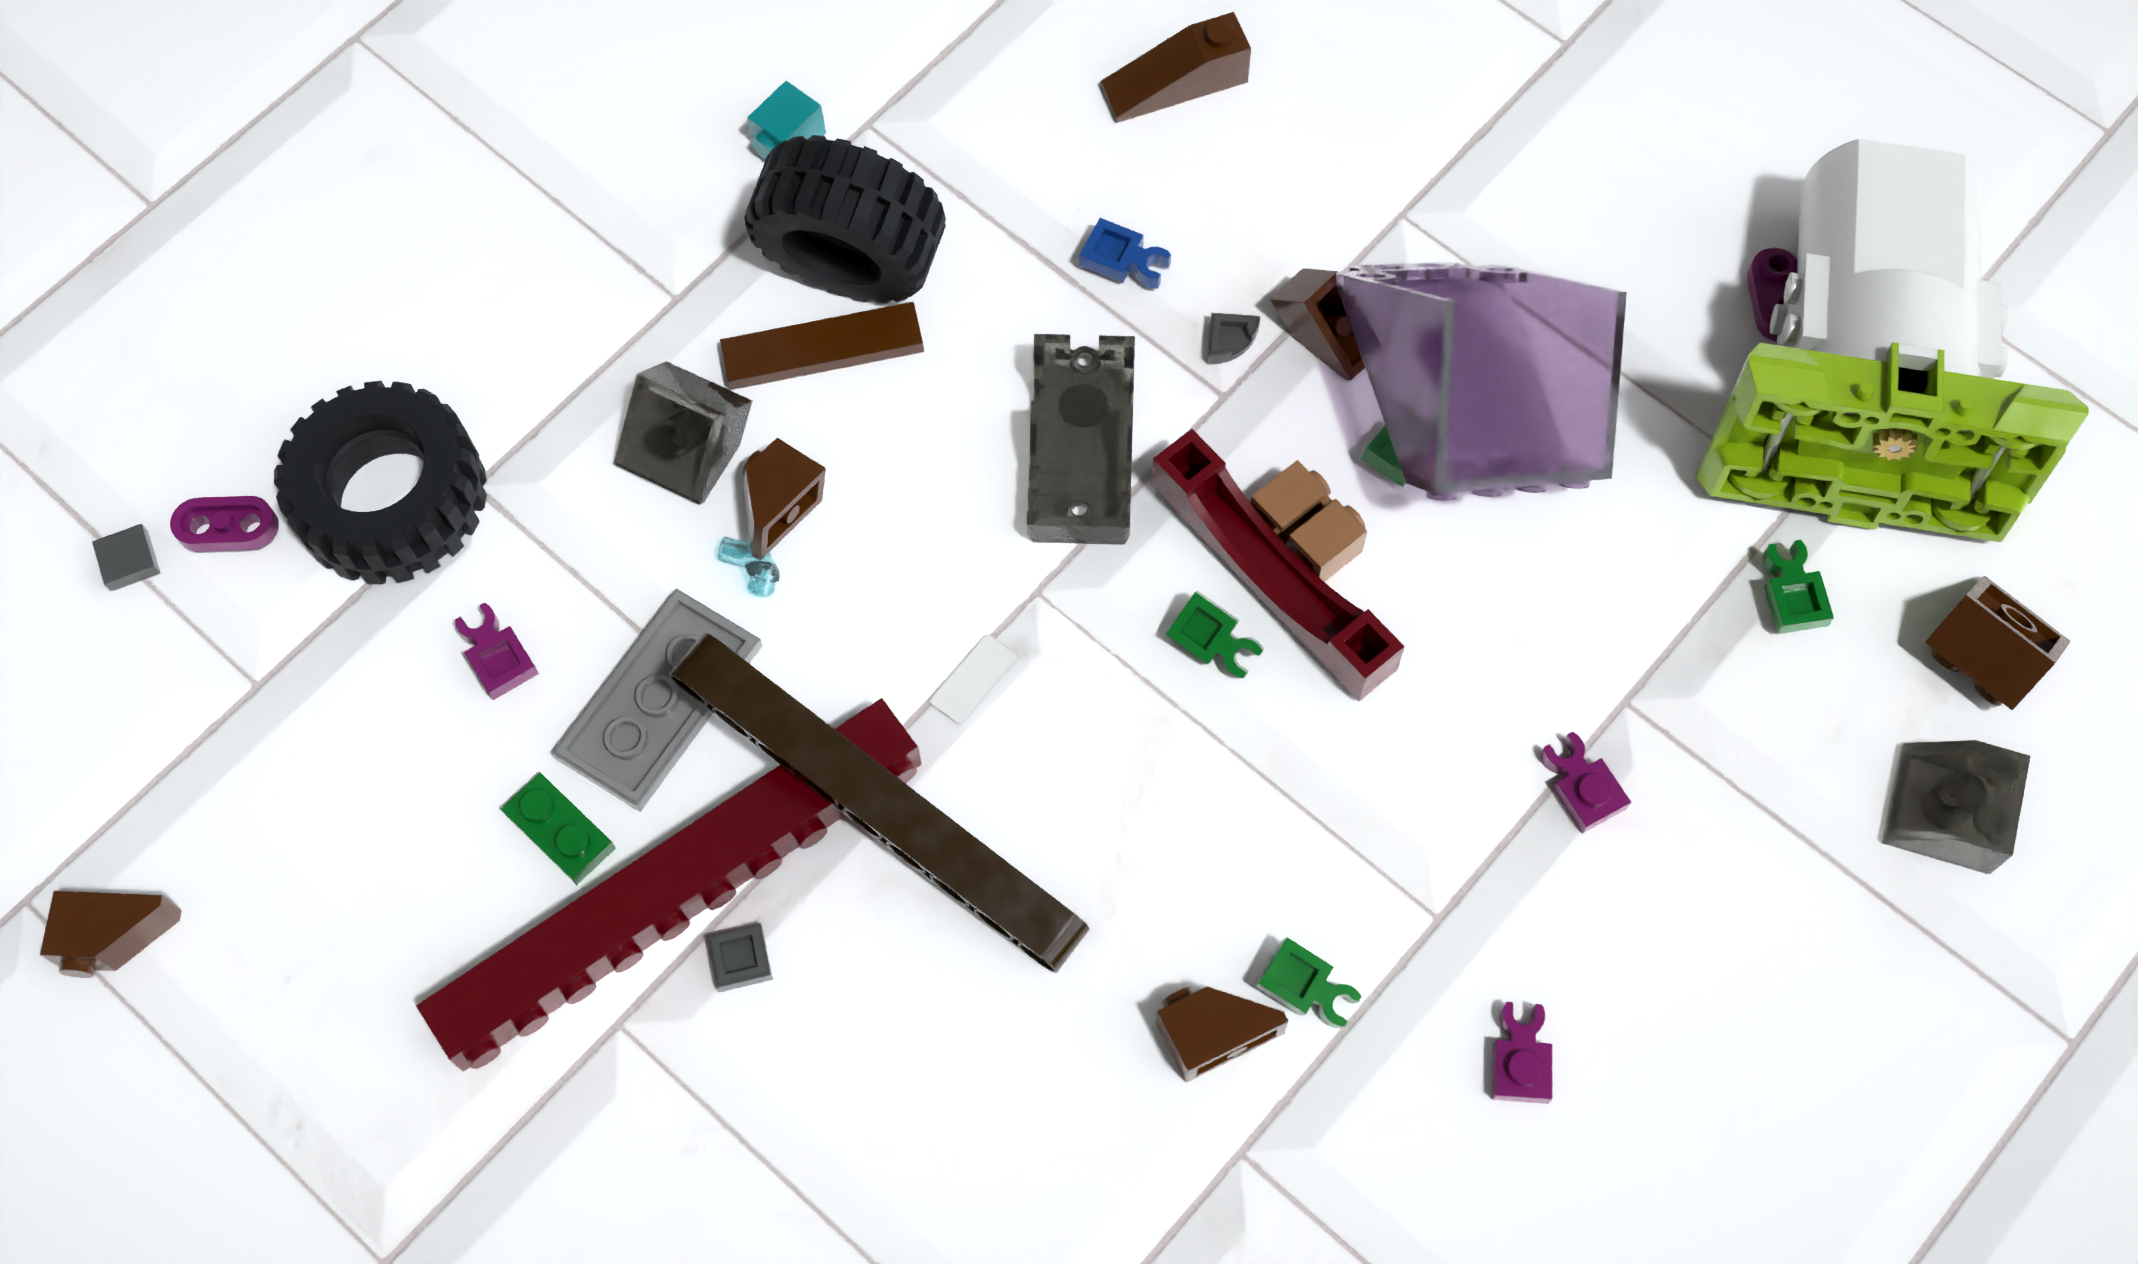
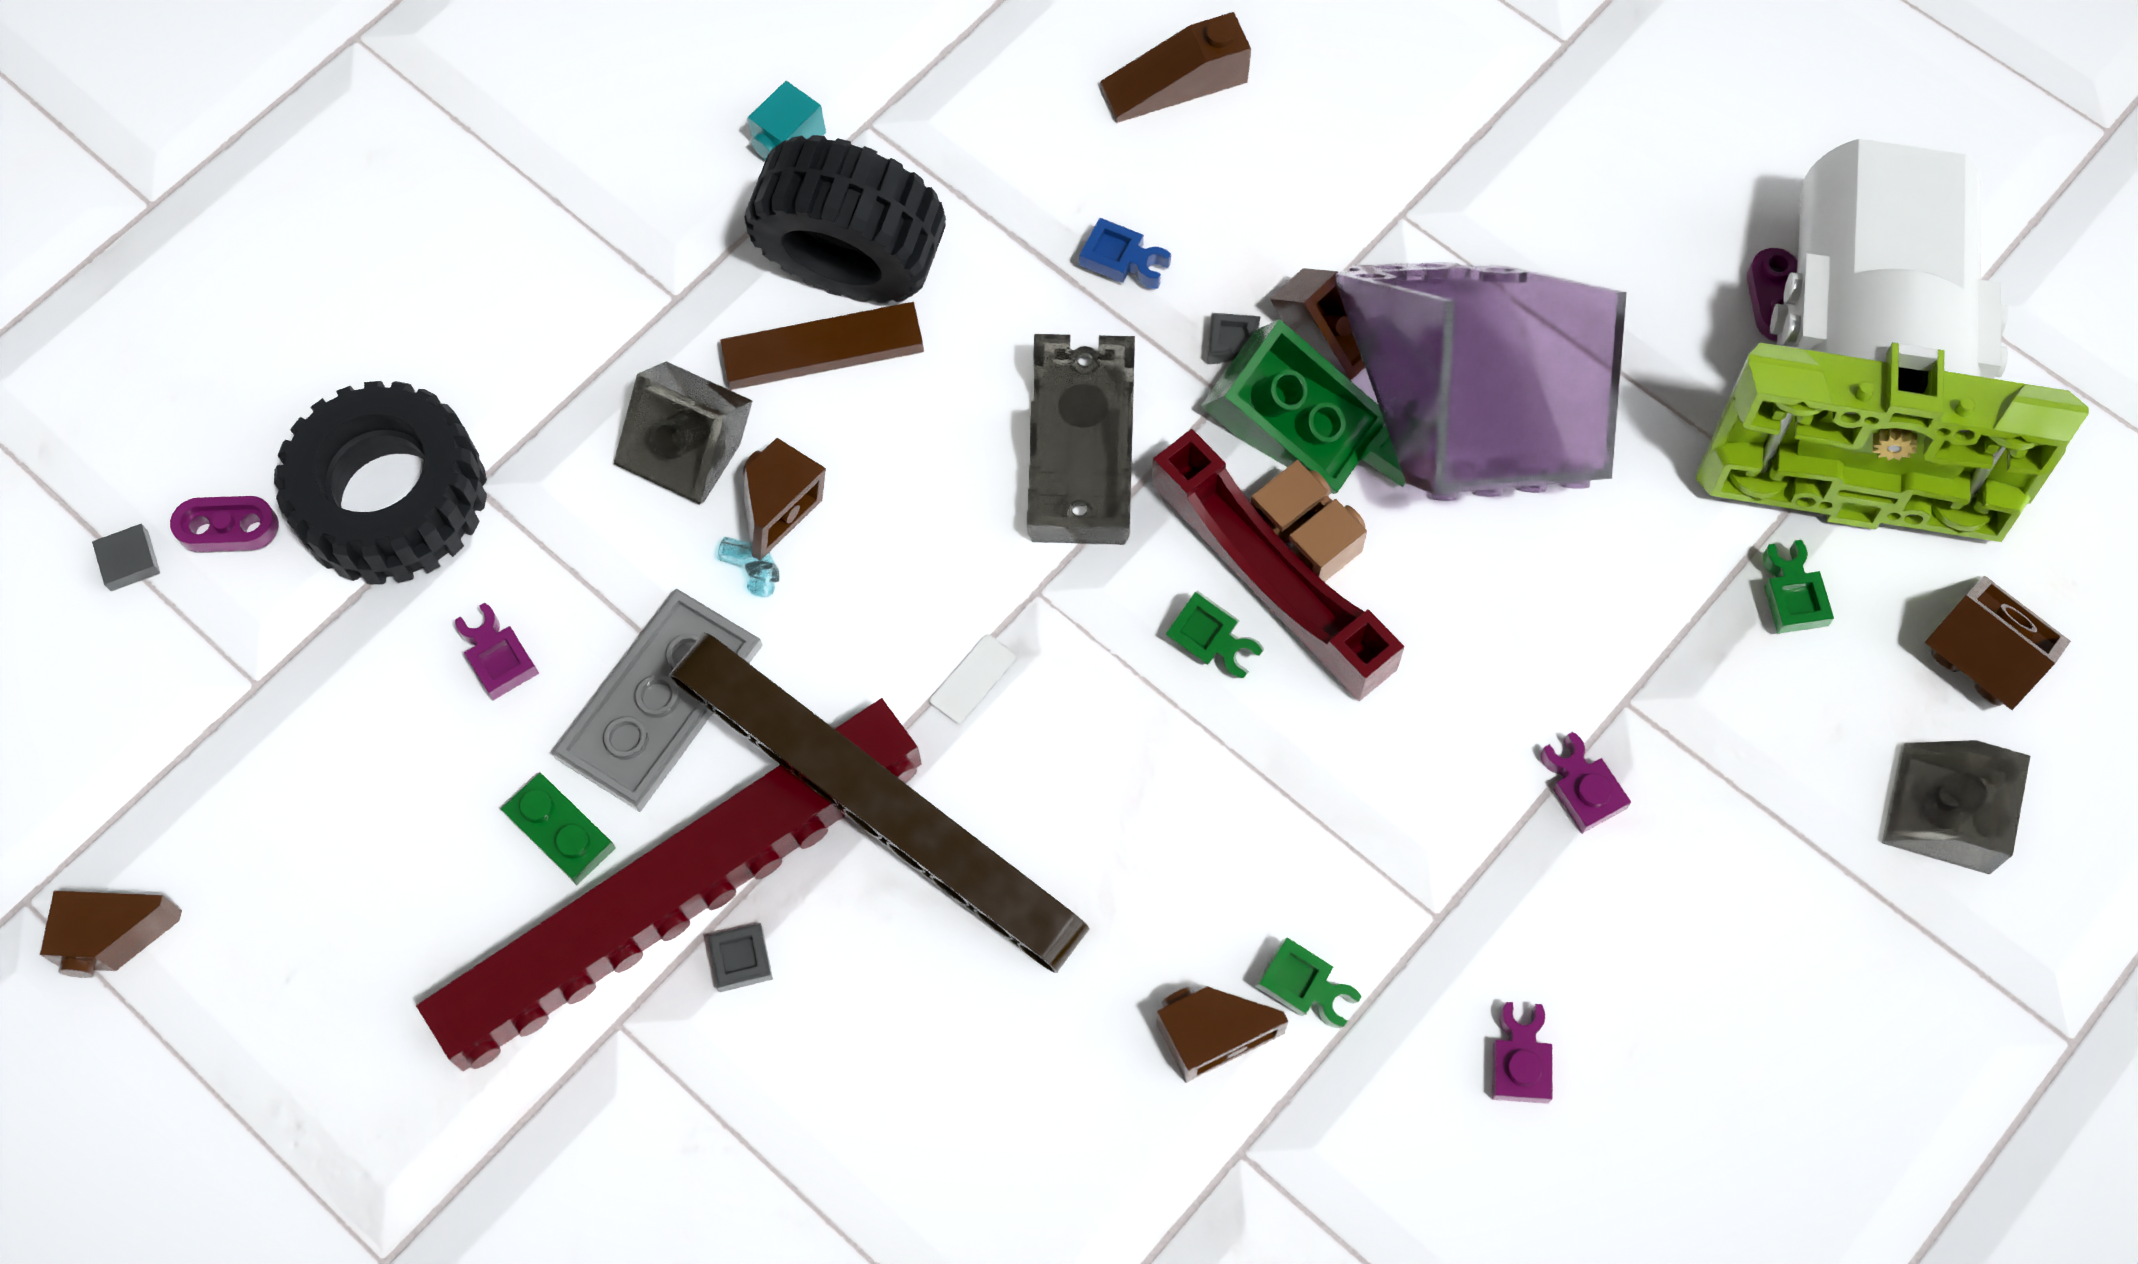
(1295, 405): none -> green slope

